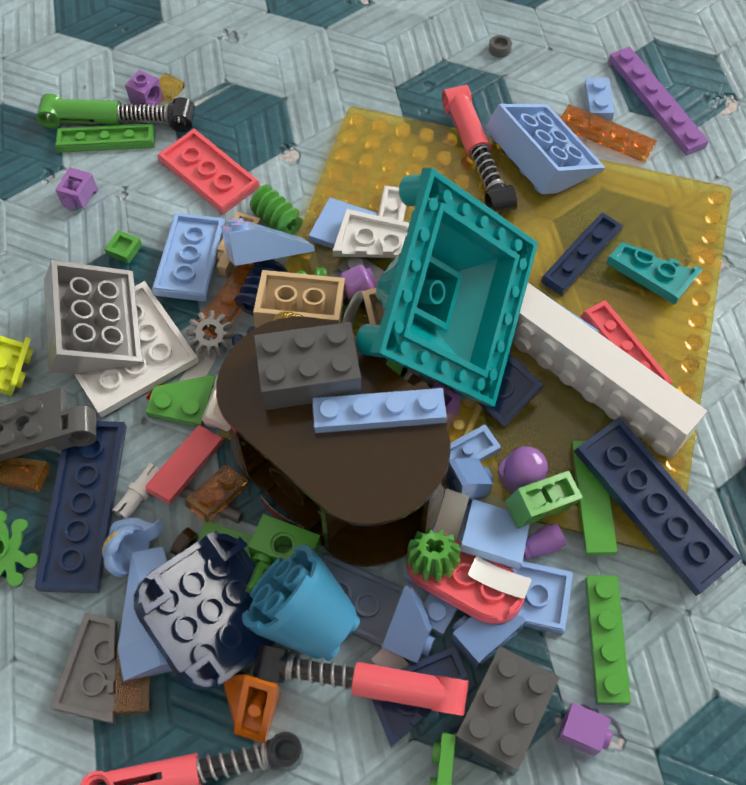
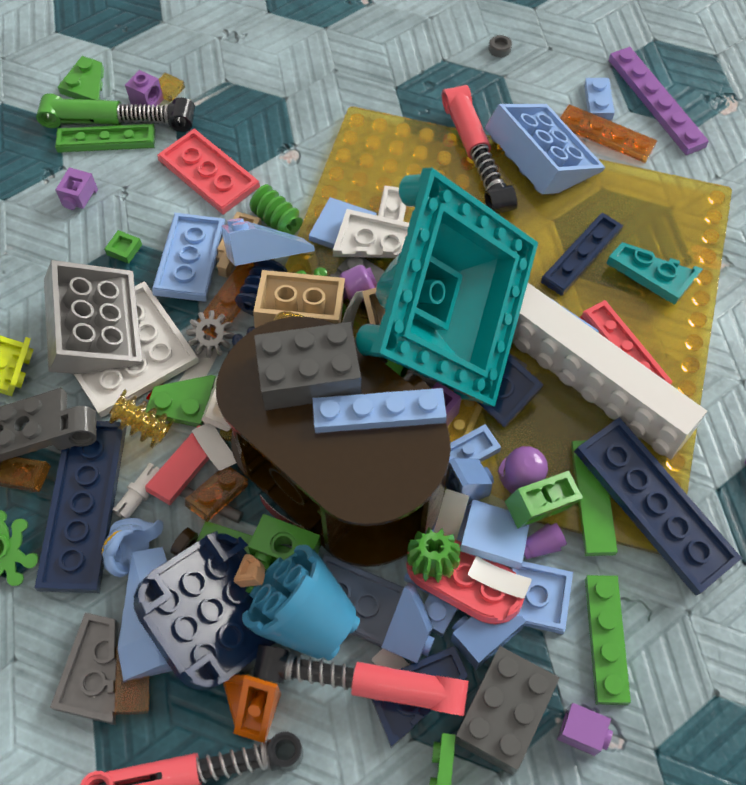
(83, 80): none -> bright green wing
(140, 419): none -> clear yellow piece
(214, 446): none -> white sticker
(250, 572): none -> light nougat tile

